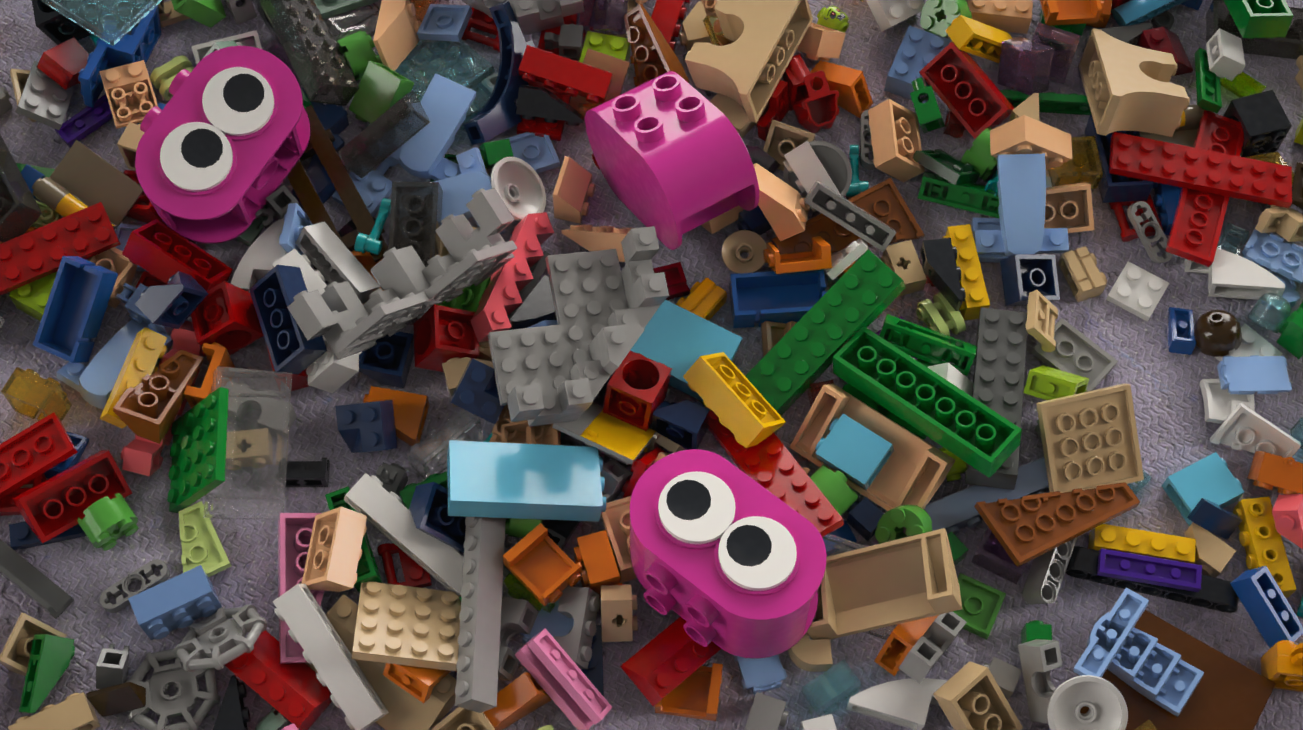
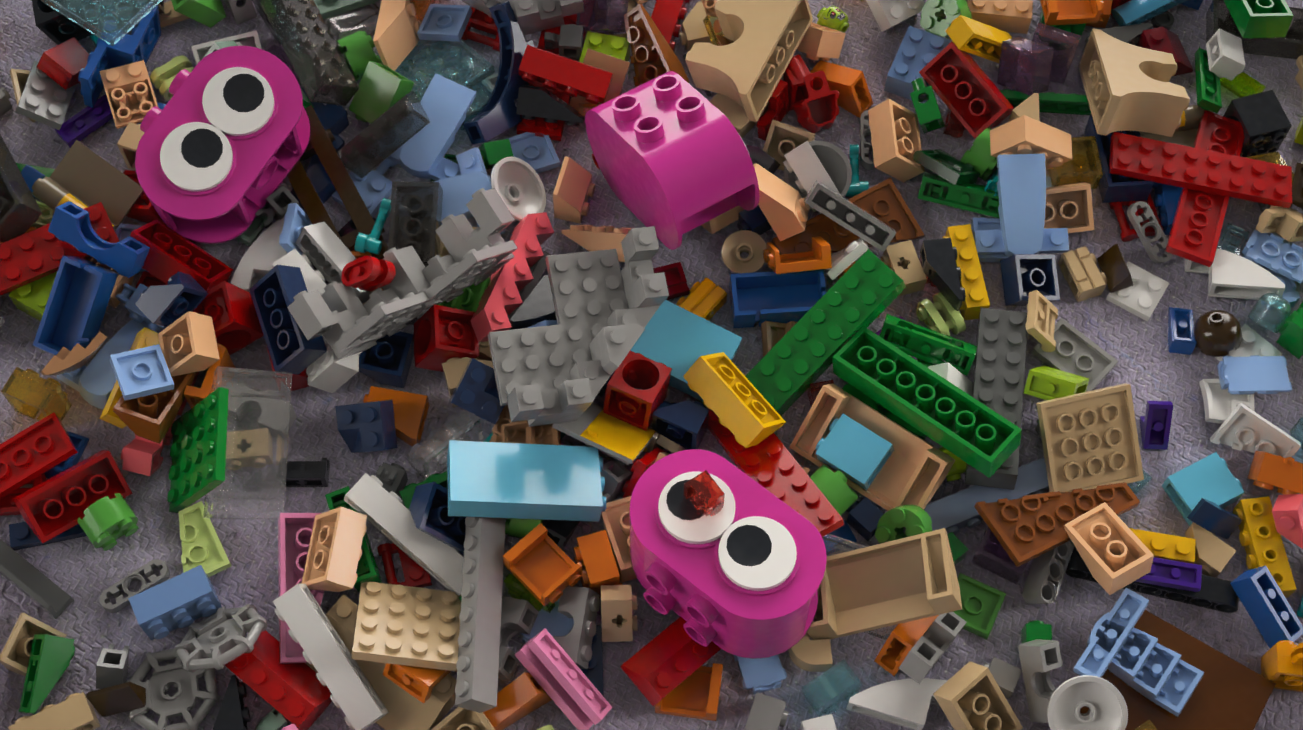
(72, 360): none -> medium nougat slope
(73, 226): none -> blue arch
(142, 372): none -> light blue plate
(189, 344): none -> light nougat slope
(368, 273): none -> red brick
(704, 494): none -> clear red brick
(1109, 548): none -> light nougat slope
(1115, 269): none -> dark brown slope
(1156, 425): none -> dark purple slope

